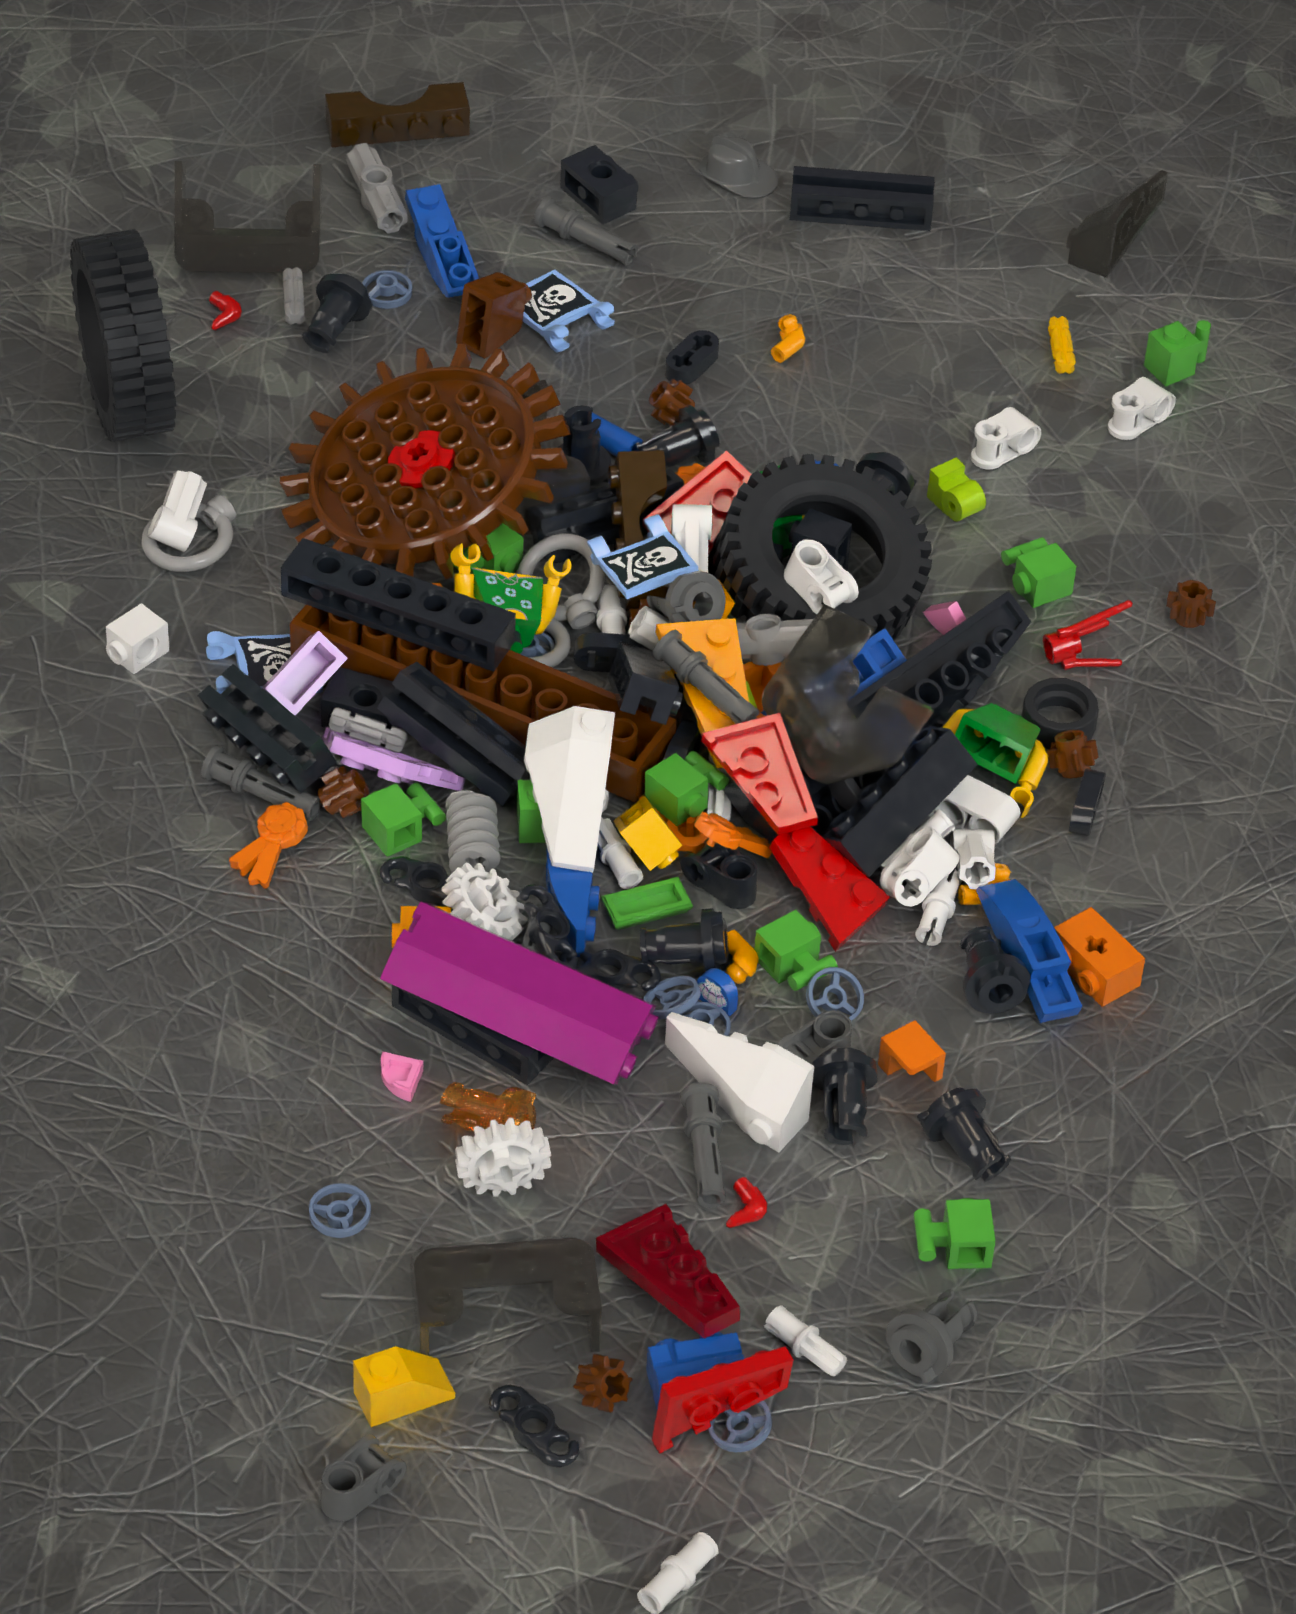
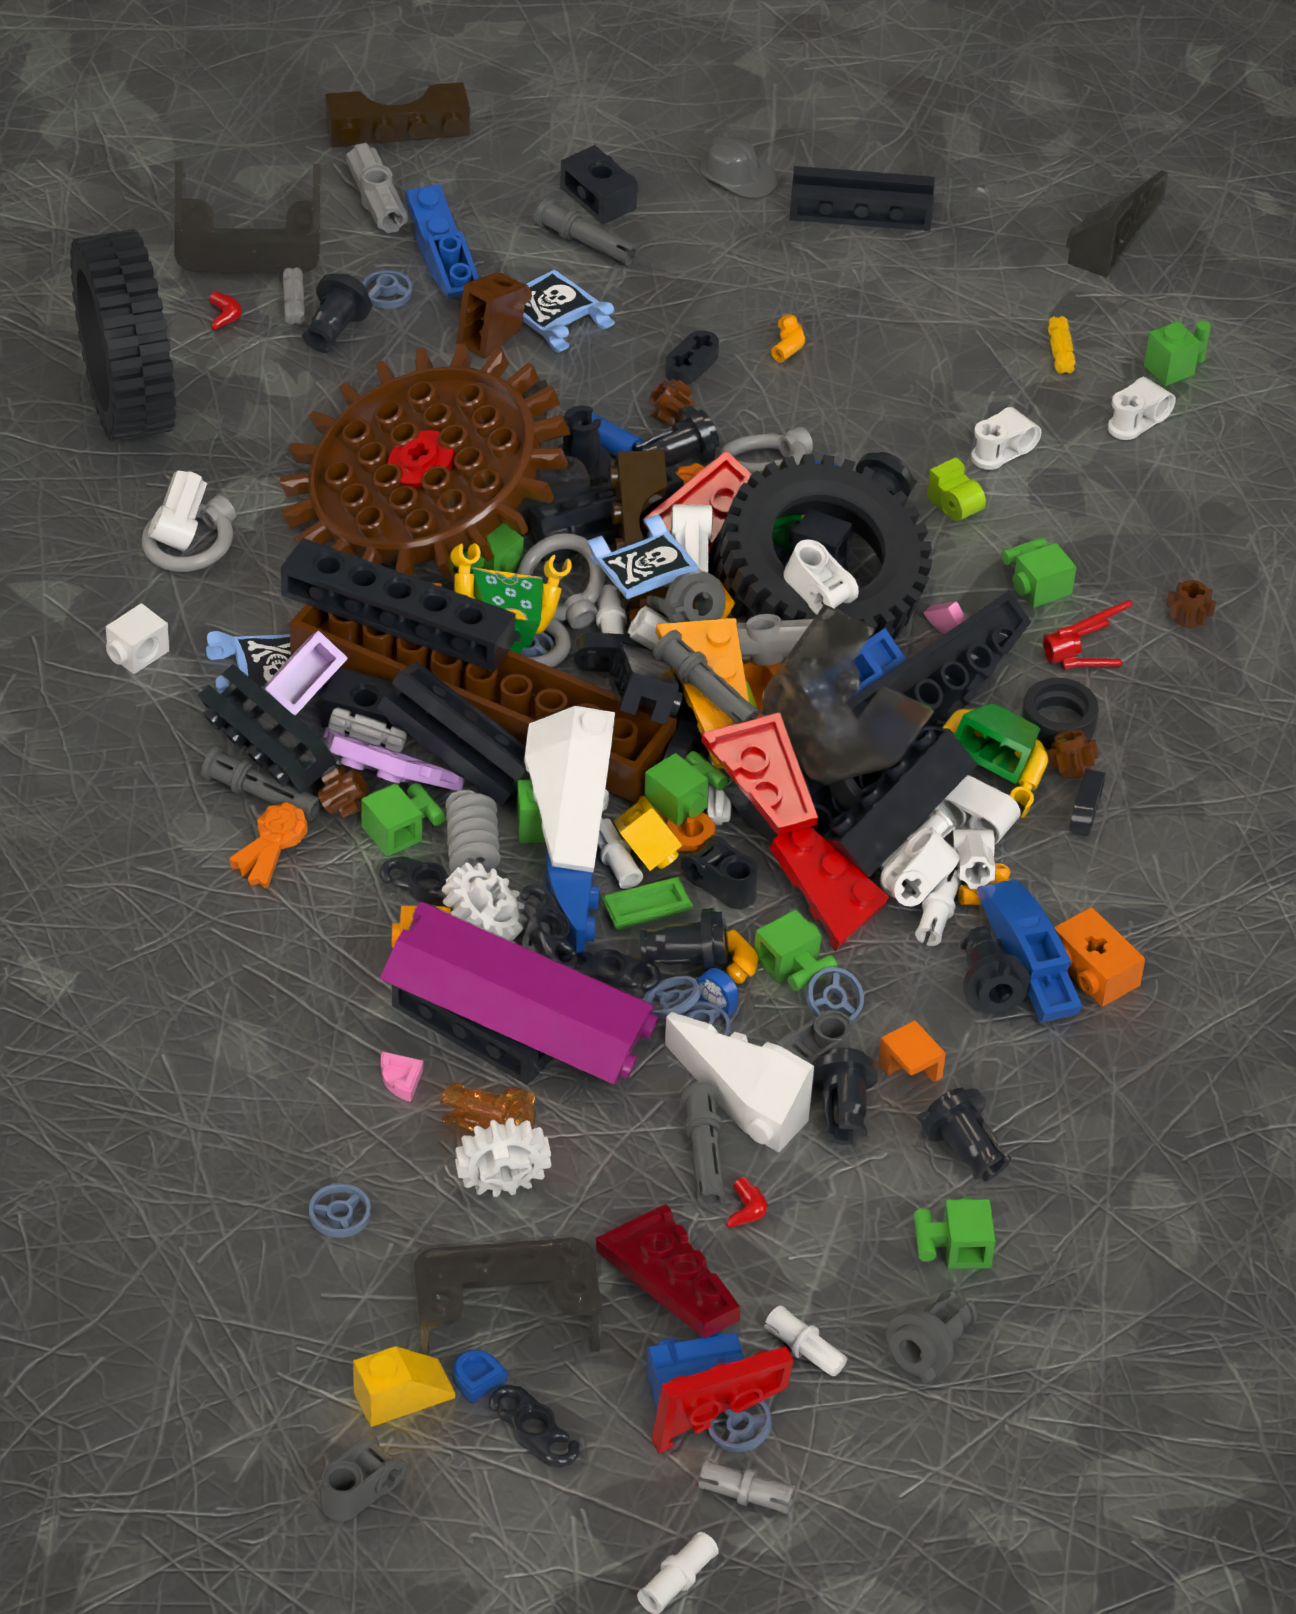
(477, 1374): none -> blue tile
(602, 1383): reddish brown gear -> none
(728, 835): orange piece -> none
(747, 1487): none -> light grey pin
(794, 443): none -> light grey piece

